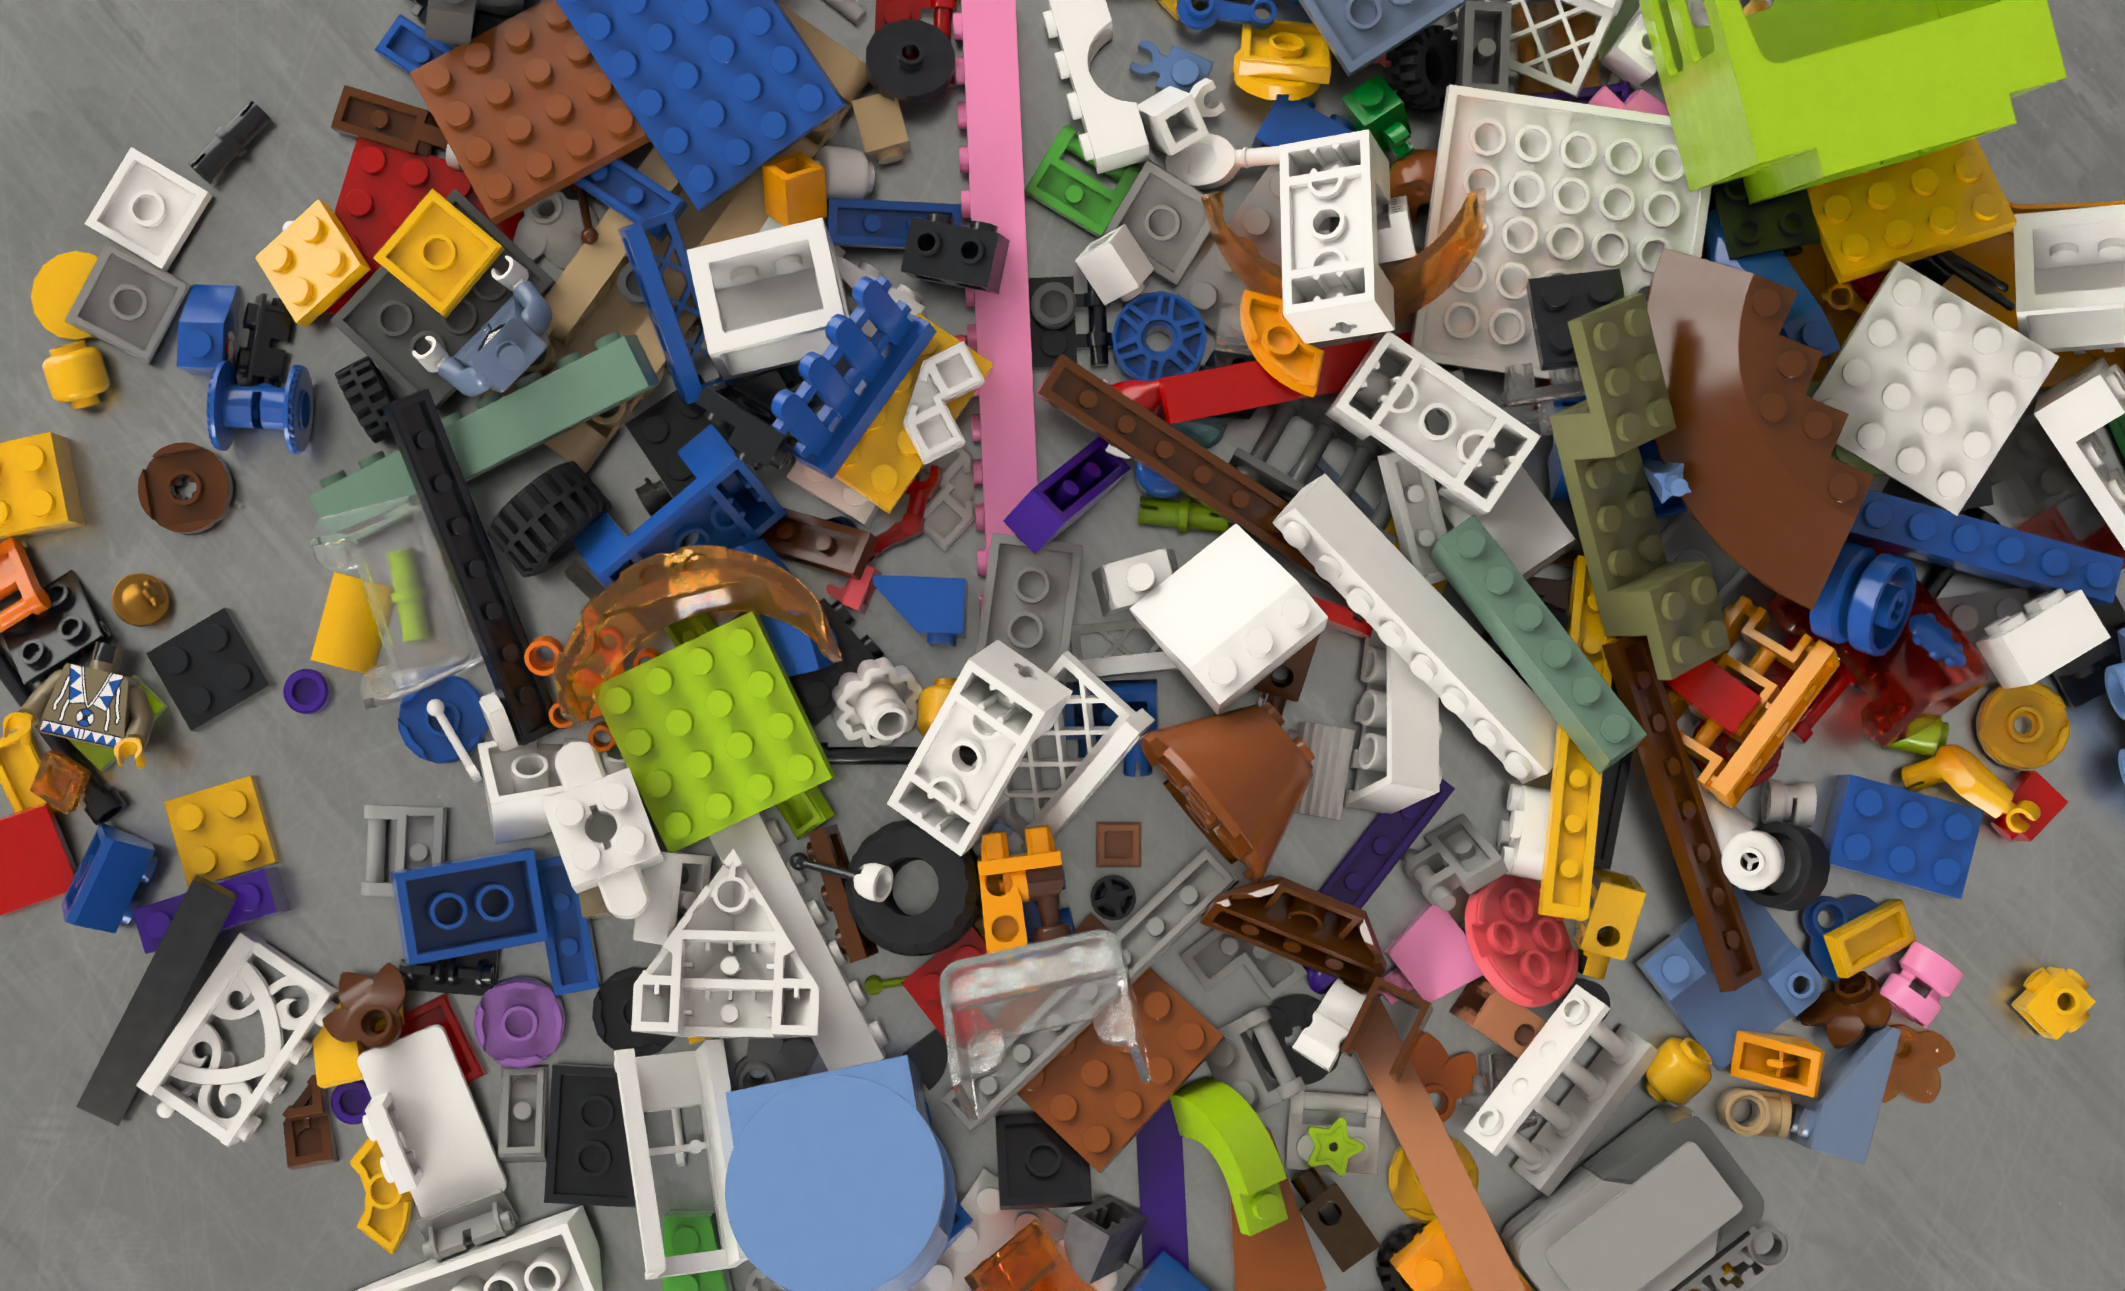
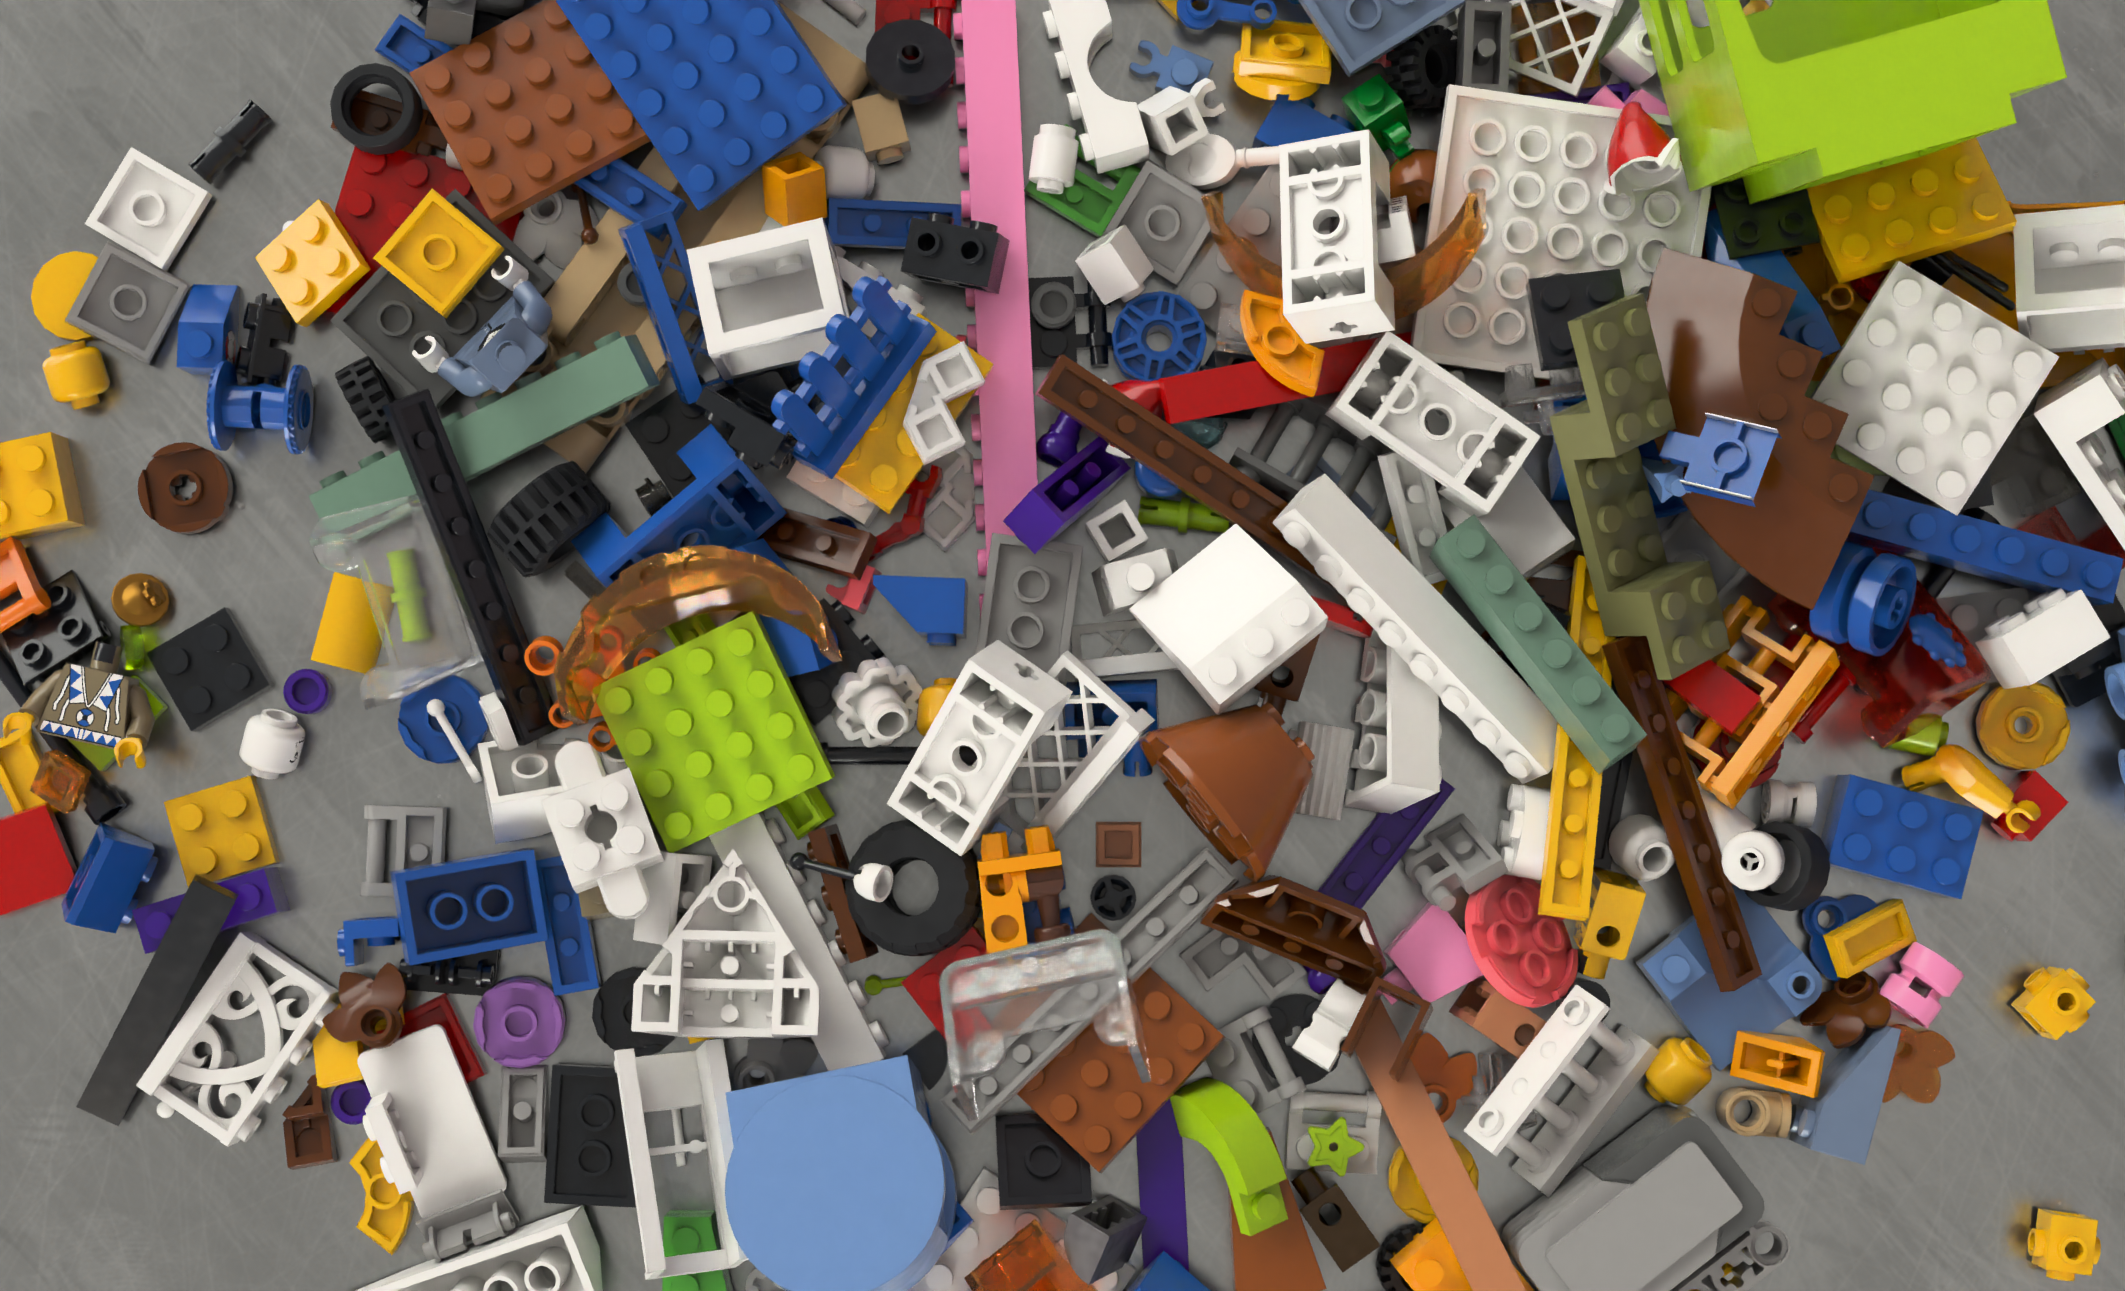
(133, 648): none -> clear neon green tile
(272, 743): none -> white head
(348, 89): none -> black tyre
(377, 930): none -> blue bracket
(1053, 158): none -> white brick
(1060, 441): none -> dark purple piece
(1116, 532): none -> white brick
(1640, 154): none -> hat
(1641, 847): none -> white head
(1724, 459): none -> piece
(2064, 1244): none -> yellow brick

